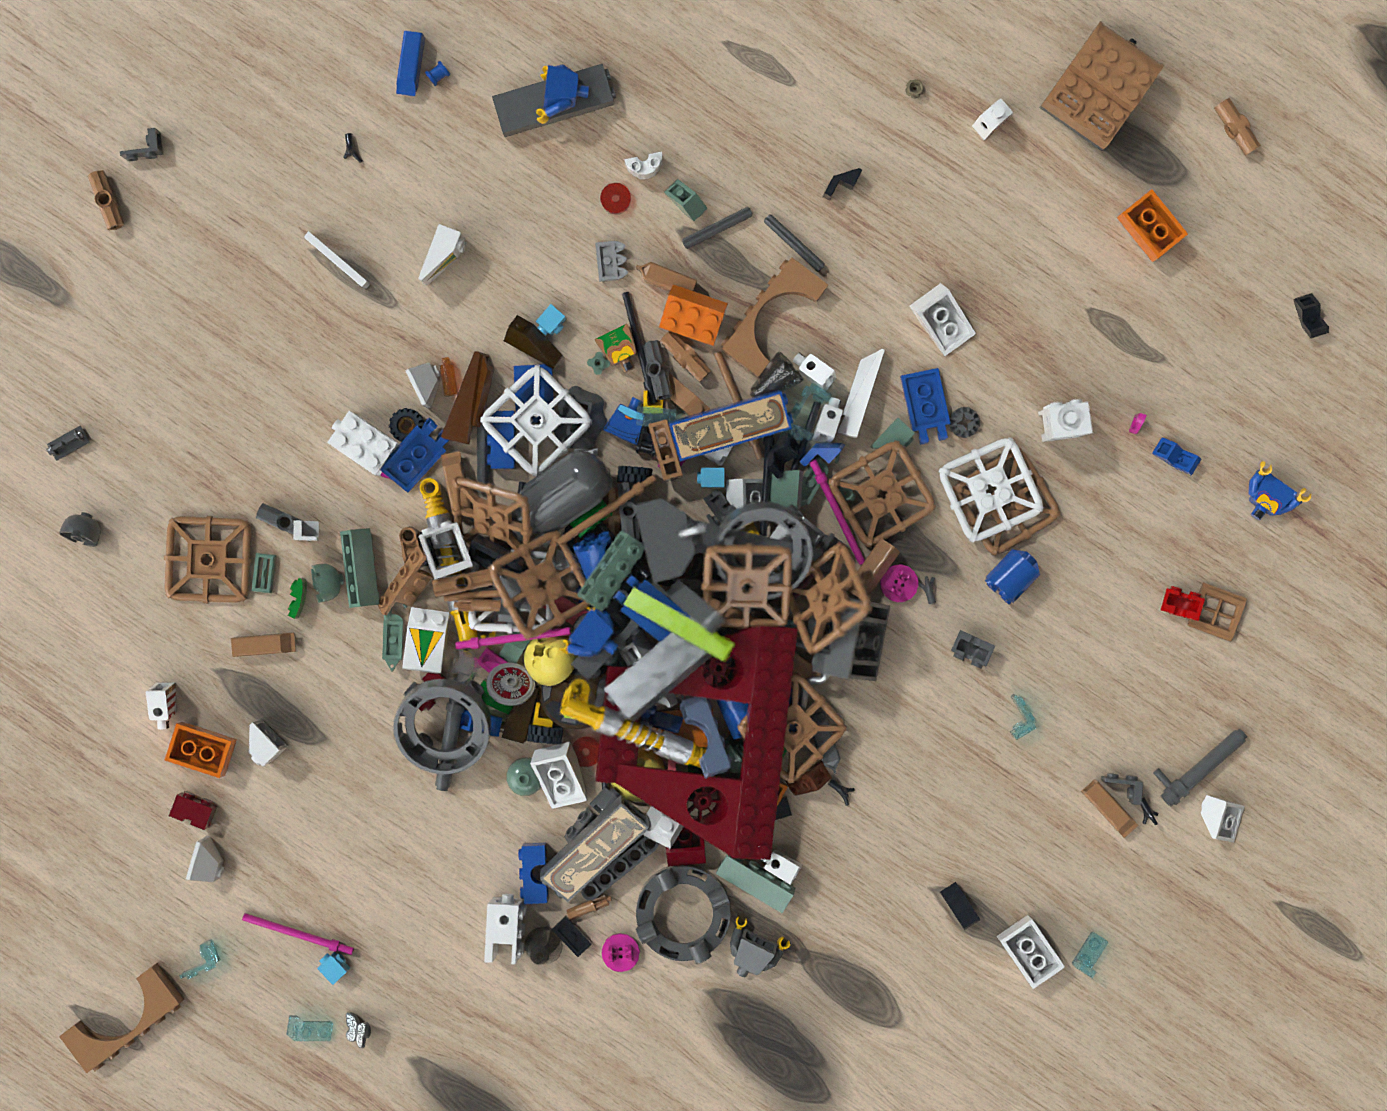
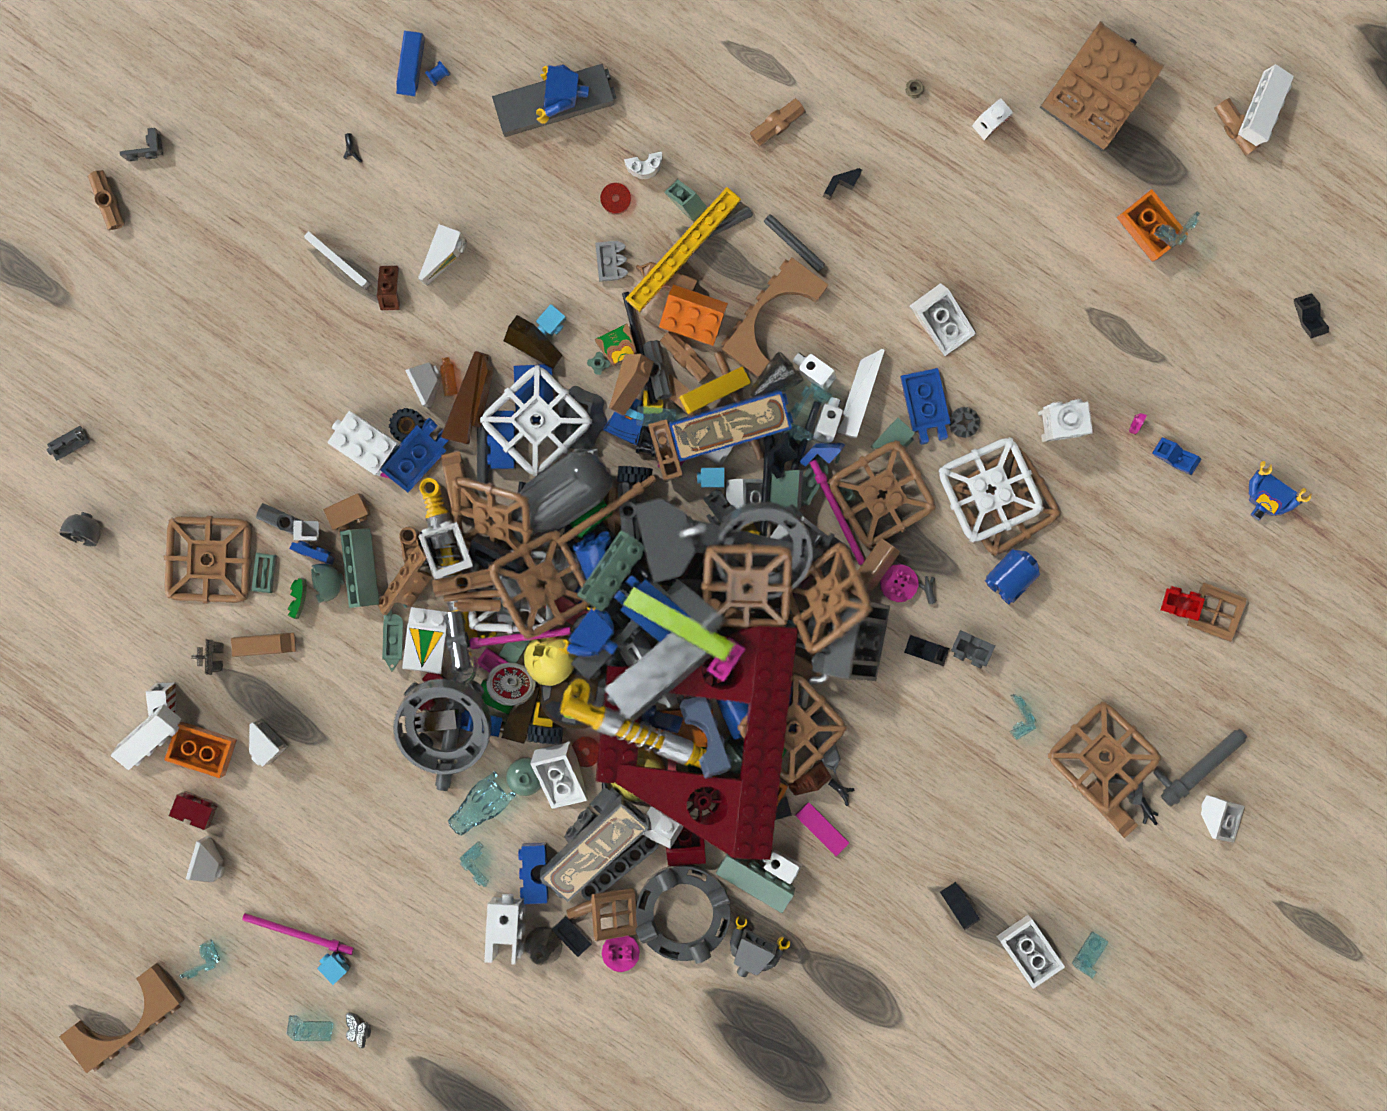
(146, 737): none -> white brick
(210, 664): none -> clear smoke hips
(318, 554): none -> blue plate
(347, 512): none -> medium nougat brick
(387, 288): none -> copper bracket
(437, 720): none -> dark brown hinge
(457, 641): none -> dark grey piece
(473, 853): none -> clear light blue bracket
(481, 804): none -> clear light blue animal
(612, 896): none -> medium nougat piece
(631, 380): none -> medium nougat slope
(683, 249): none -> yellow tile
(715, 390): none -> yellow tile
(722, 669): none -> dark pink plate
(777, 122): none -> medium nougat piece
(822, 829): none -> dark pink tile
(926, 650): none -> black slope
(1102, 769): none -> medium nougat plate
(1168, 233): none -> clear light blue bracket
(1266, 105): none -> white brick

